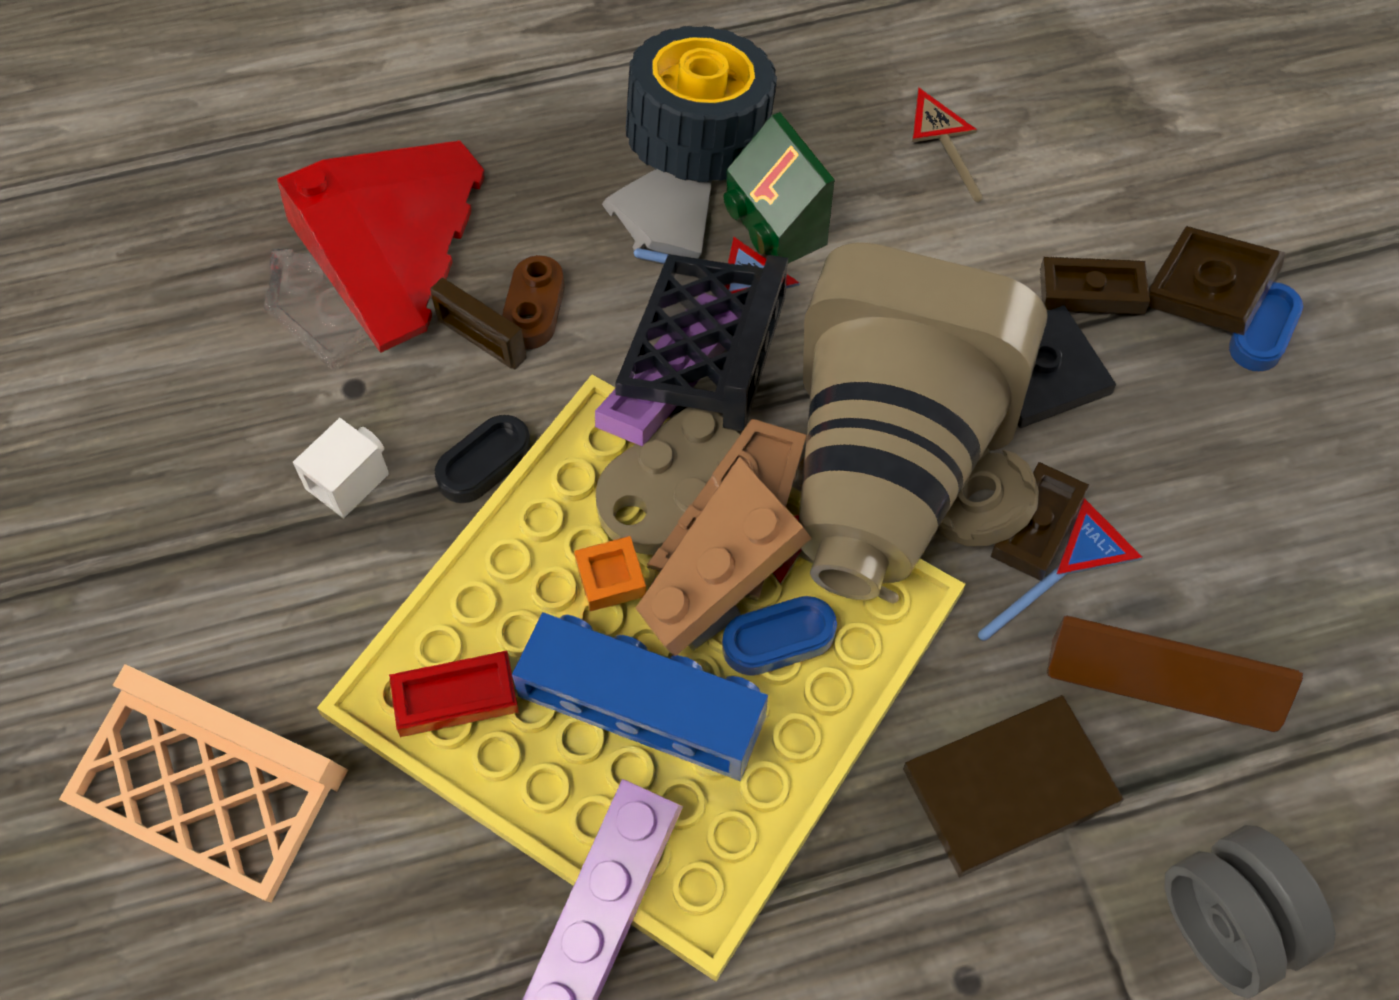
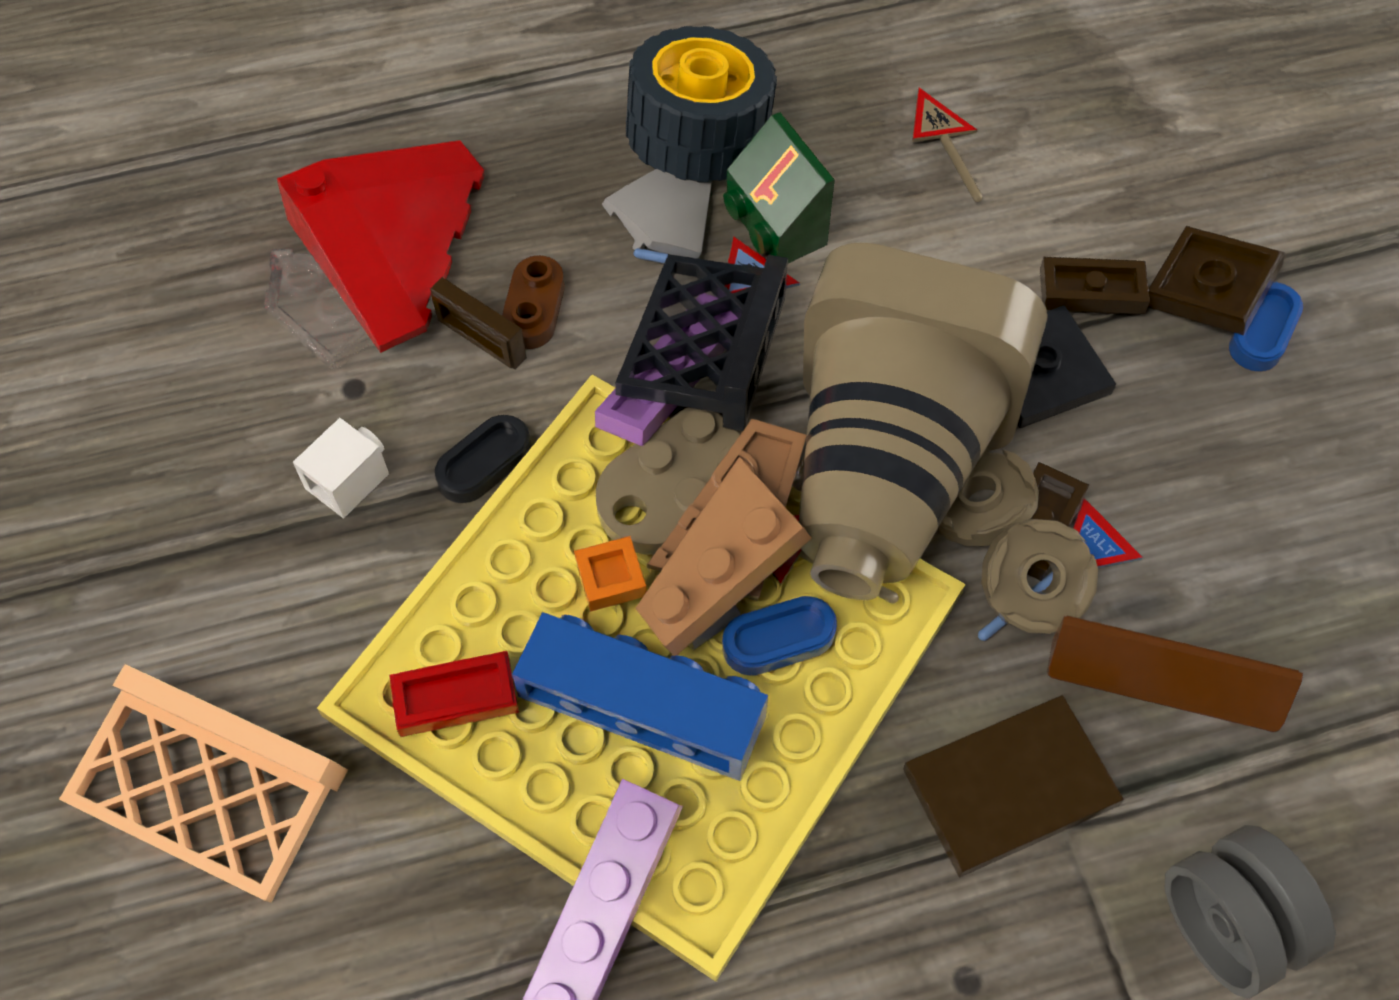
(1007, 568): none -> dark tan tile

